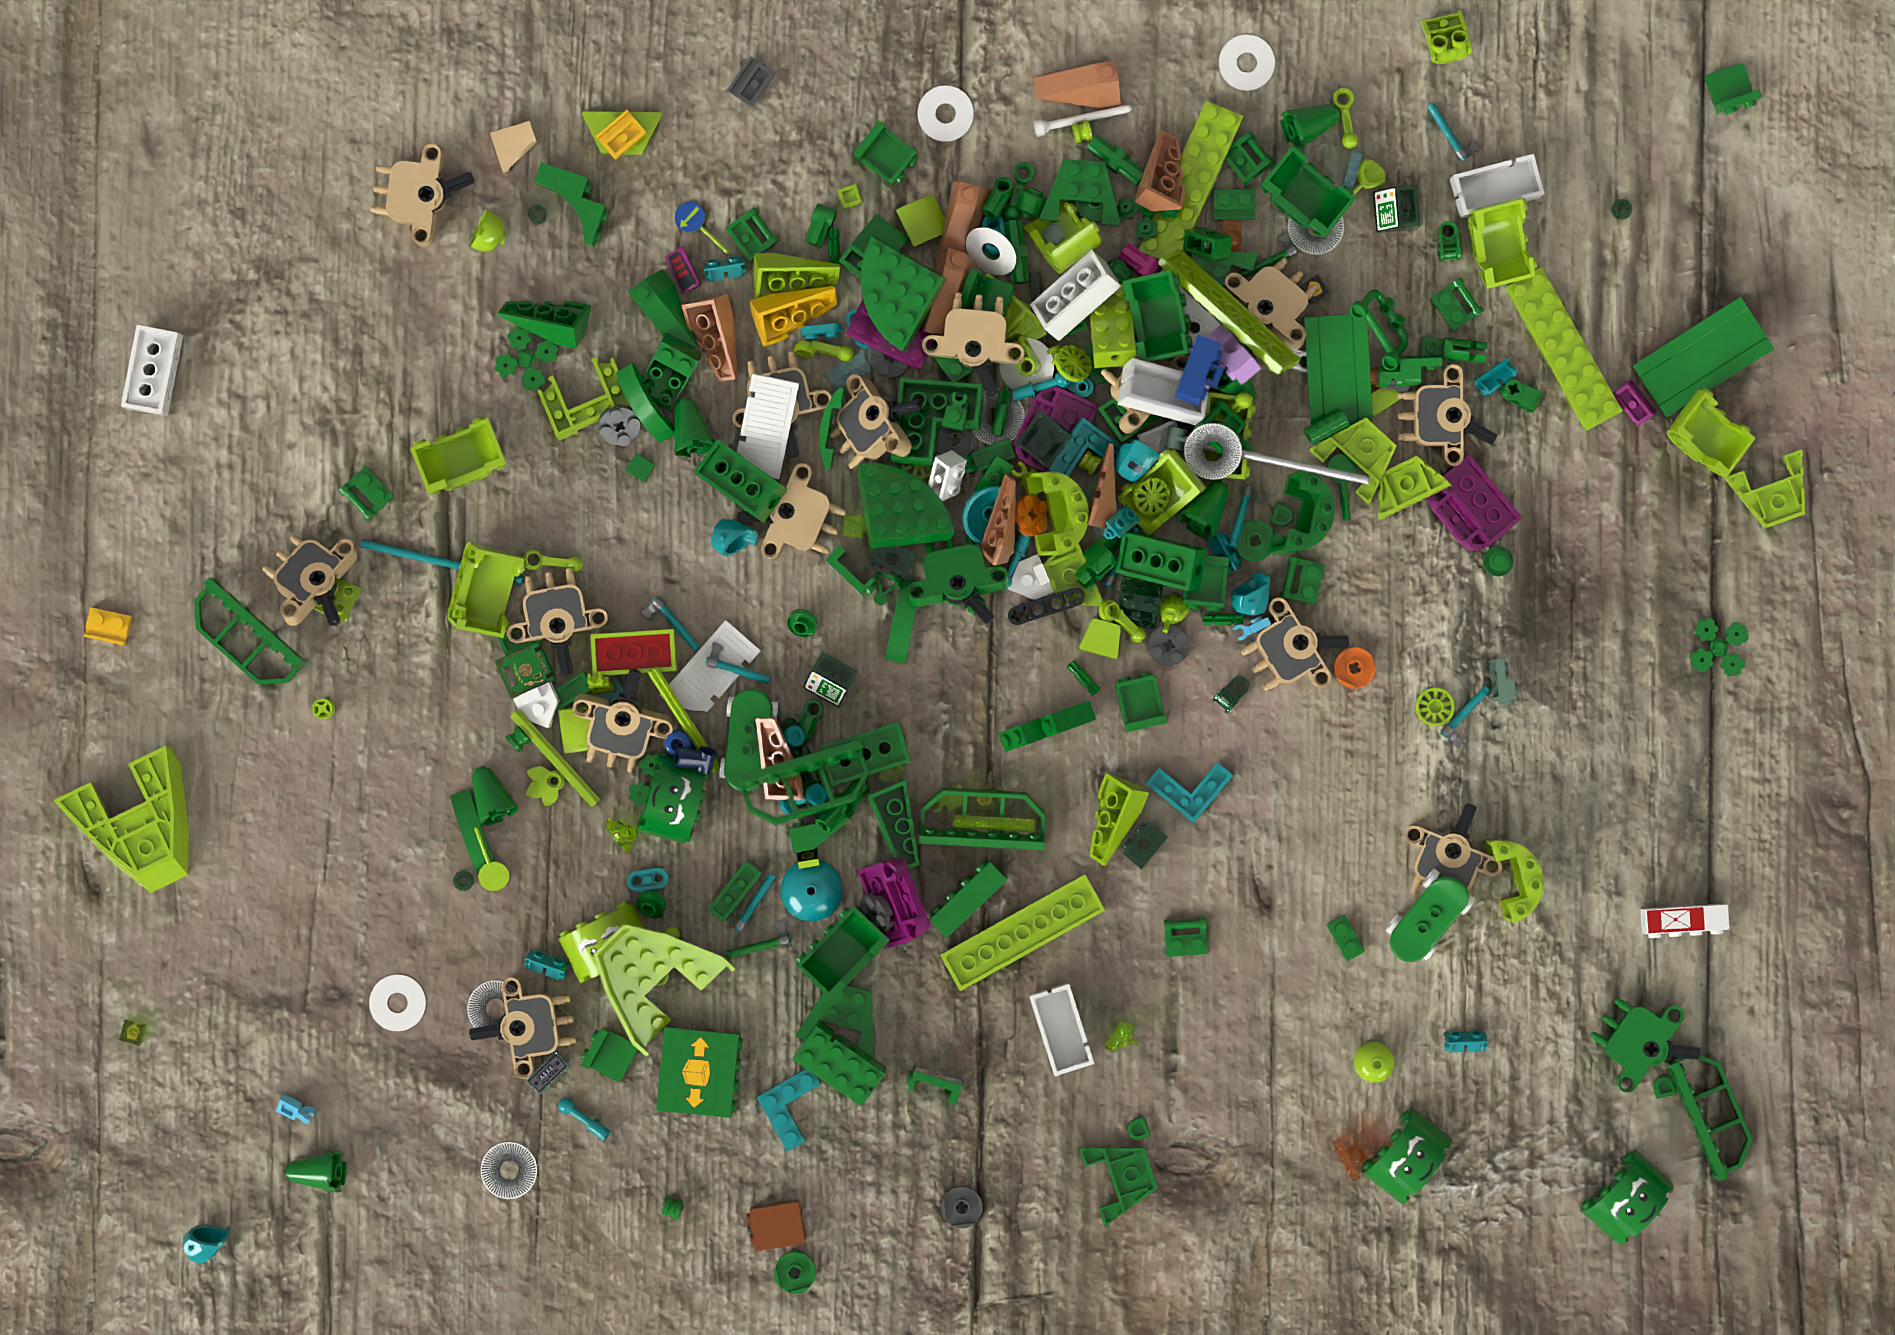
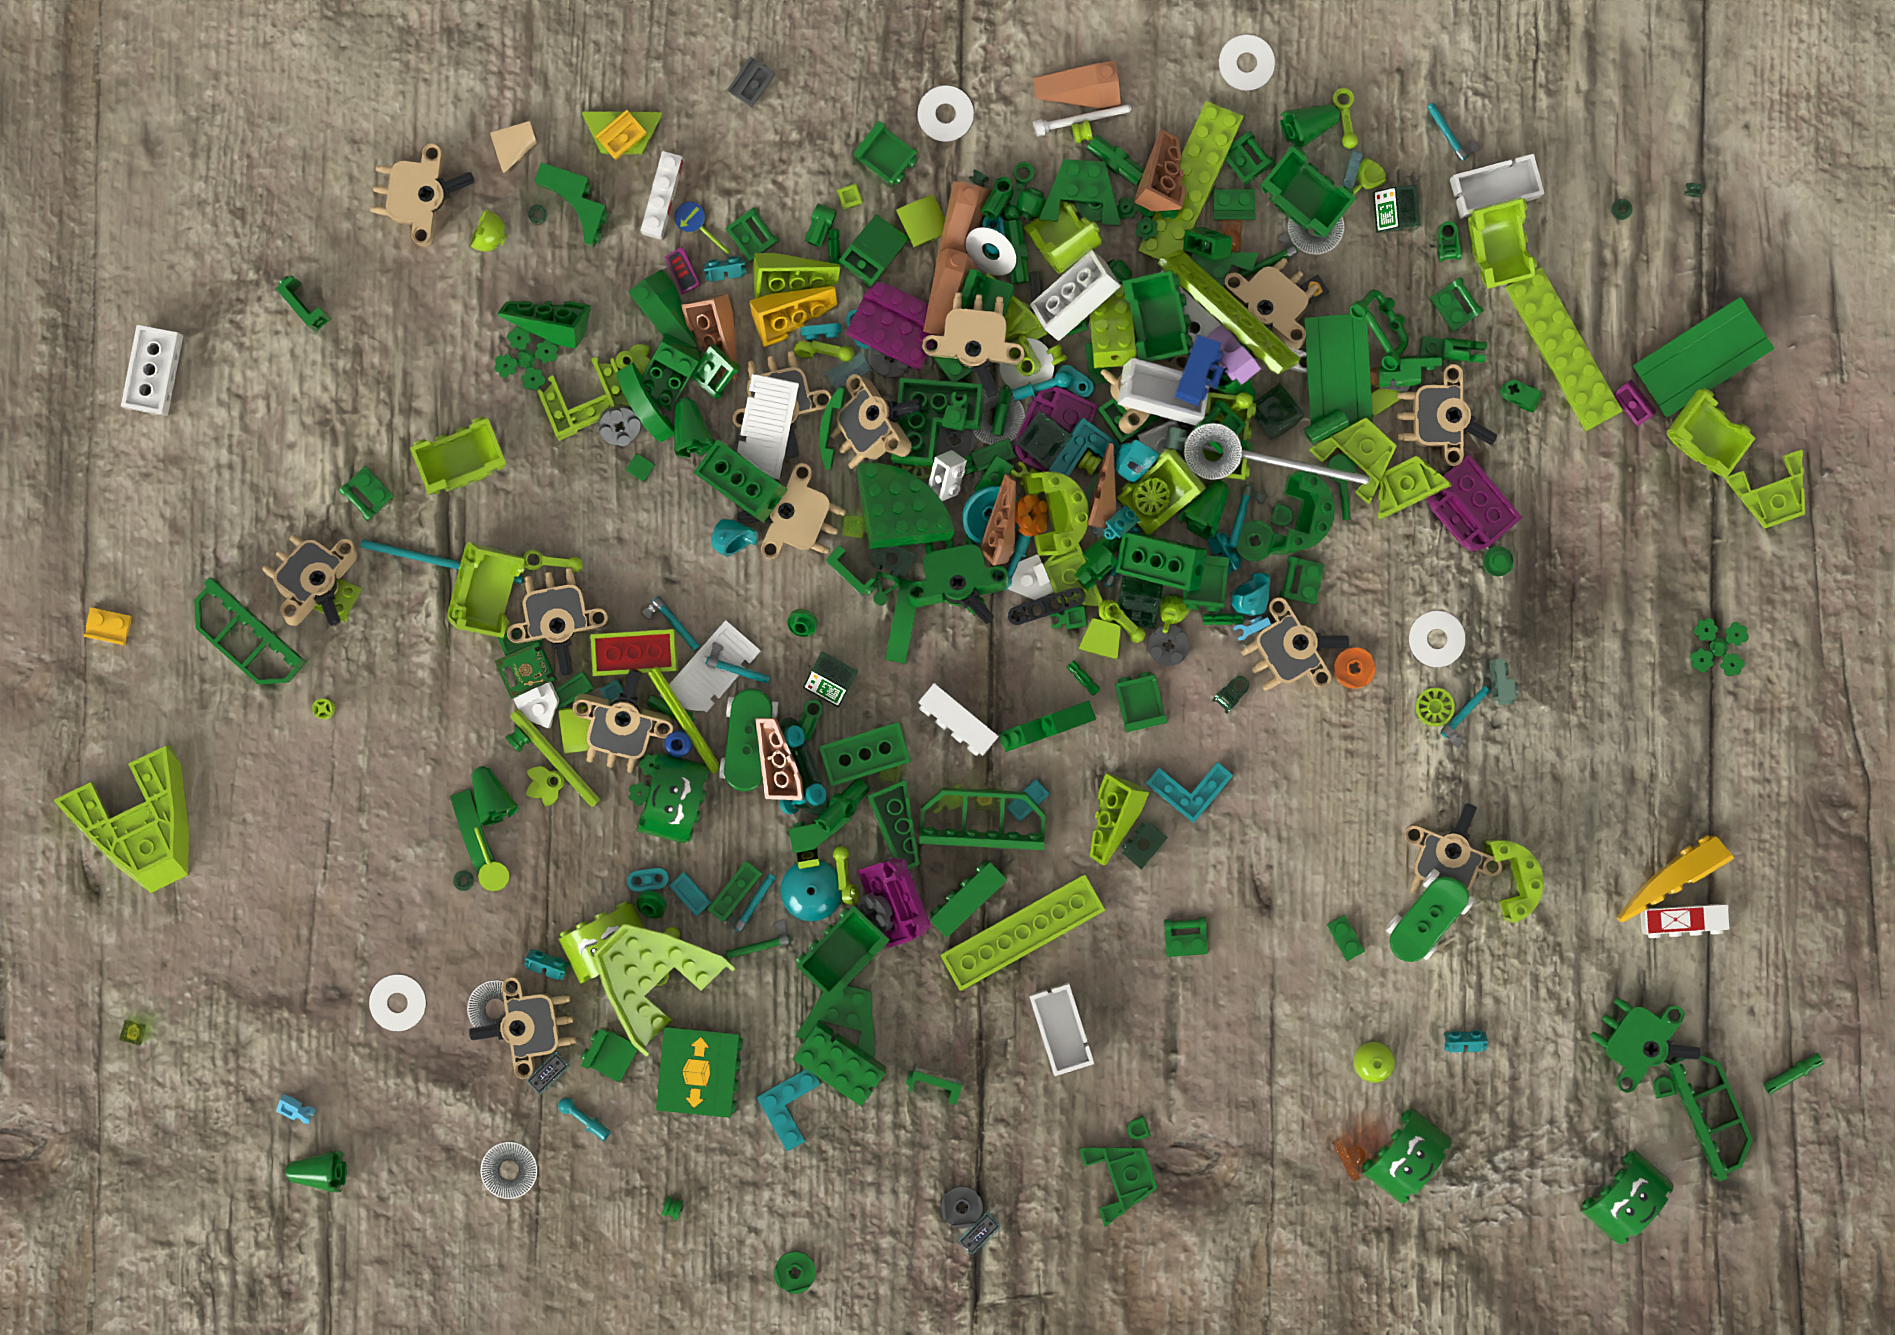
(204, 1242): teal helmet -> none
(313, 320): none -> green panel
(600, 684): lime plate -> none
(621, 833): clear neon green animal -> none
(636, 354): none -> lime plate
(661, 705): none -> green piece
(662, 195): none -> white brick
(690, 893): none -> teal tile
(700, 760): dark blue piece -> none
(710, 366): none -> green plate
(776, 1225): dark orange brick -> none
(793, 768): green plate -> none
(850, 891): none -> lime piece
(897, 291): green brick -> none
(958, 719): none -> white piece
(978, 178): none -> clear green bush
(979, 1233): none -> tile
(994, 823): clear neon green axle -> none
(1020, 807): none -> teal tile
(1054, 233): sand green piece -> none
(1072, 617): none -> green plate
(1073, 363): lime wheel -> none
(1121, 1037): clear neon green animal -> none
(1140, 262): dark pink piece -> none
(1277, 412): none -> clear green slope
(1429, 655): none -> white sticker
(1447, 38): lime slope -> none
(1491, 379): teal hinge -> none
(1687, 867): none -> yellow wedge
(1694, 190): none -> clear green bush
(1731, 89): green bracket -> none
(1790, 1075): none -> green pin

